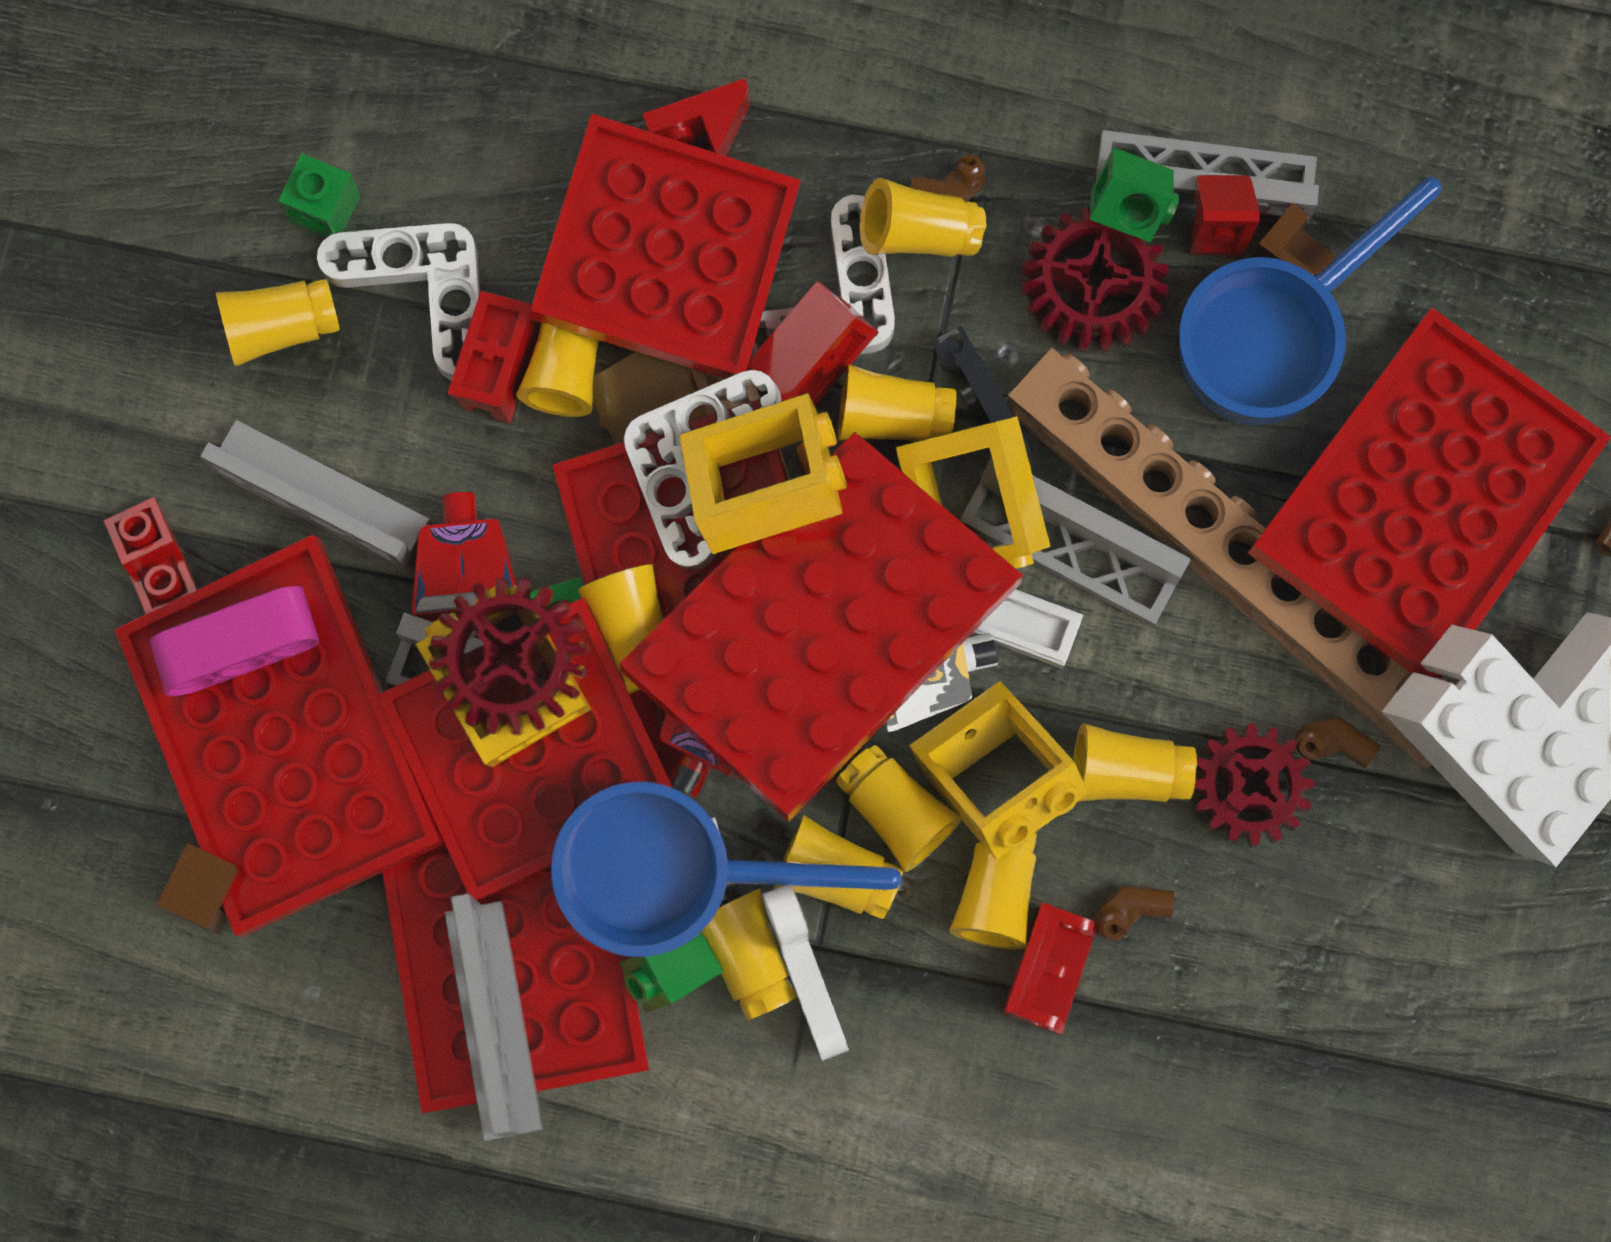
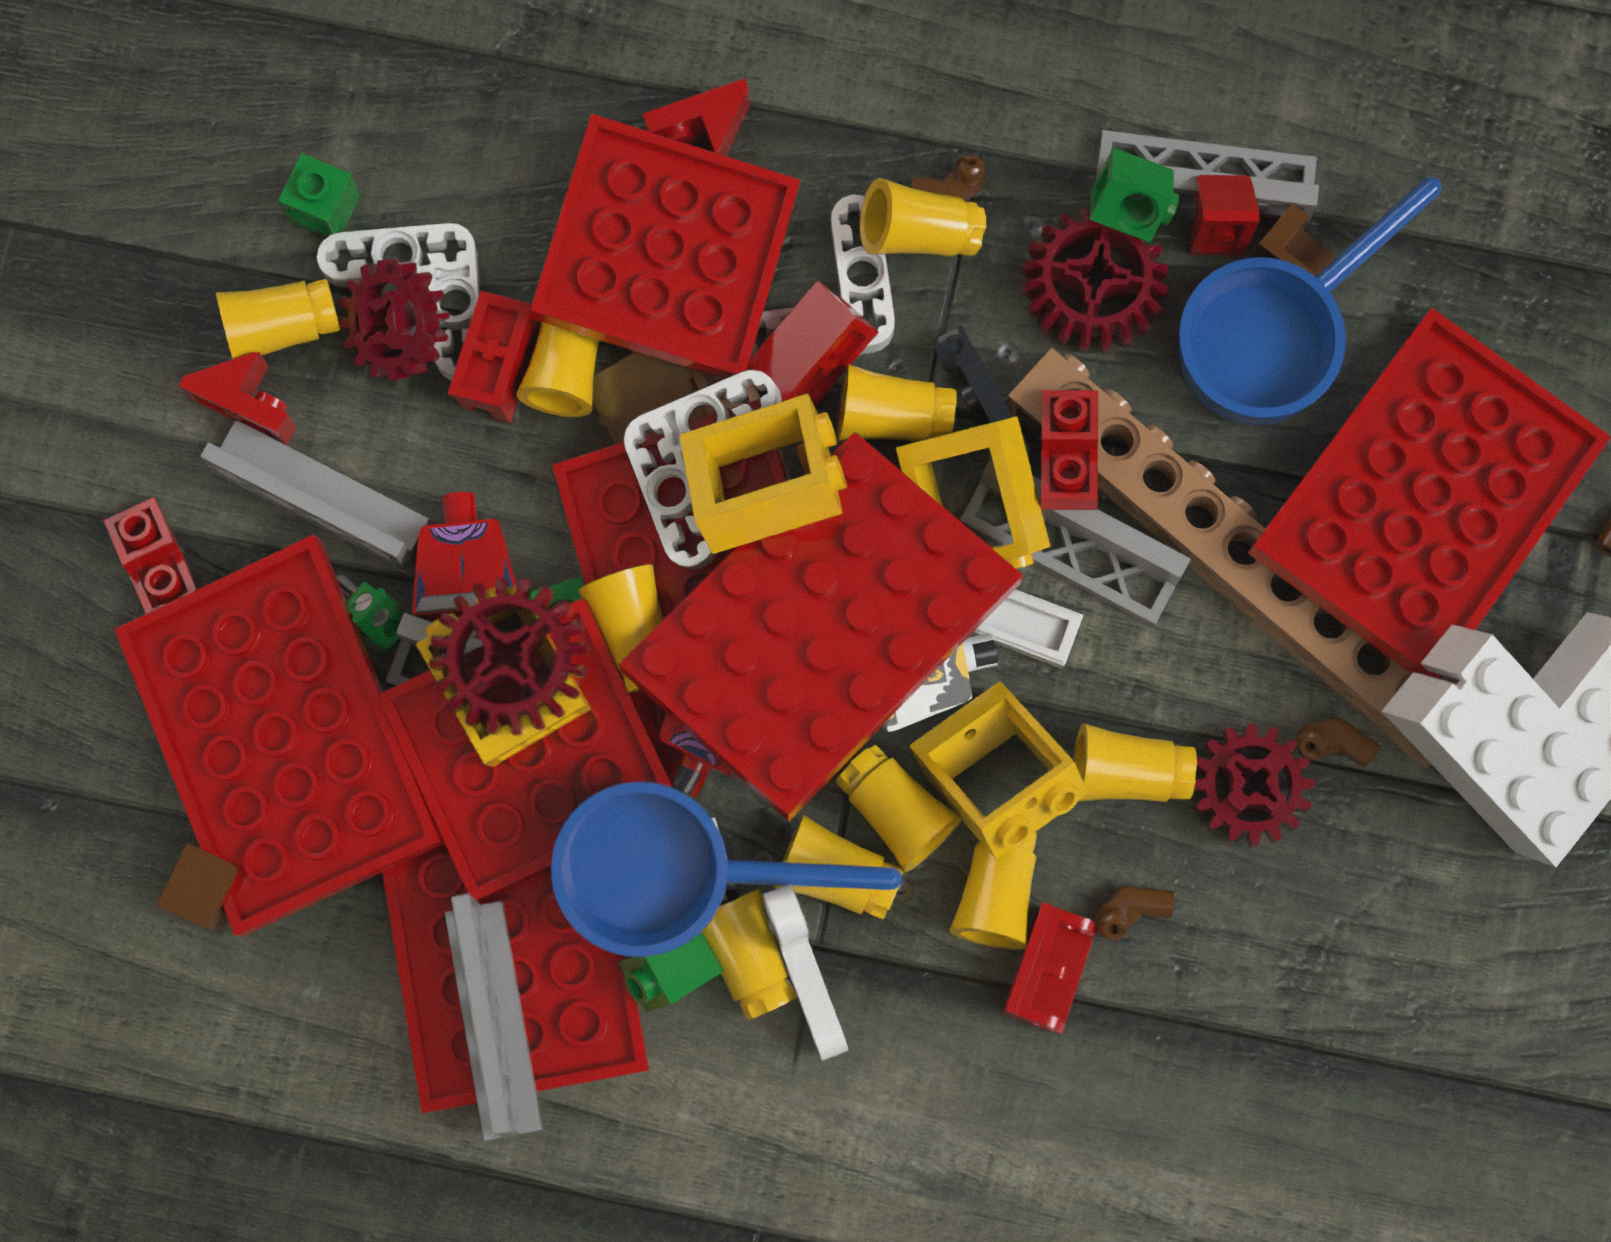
(230, 391): none -> red slope
(234, 641): dark pink beam -> none
(373, 612): none -> green piece
(393, 319): none -> dark red gear
(1069, 450): none -> red slope

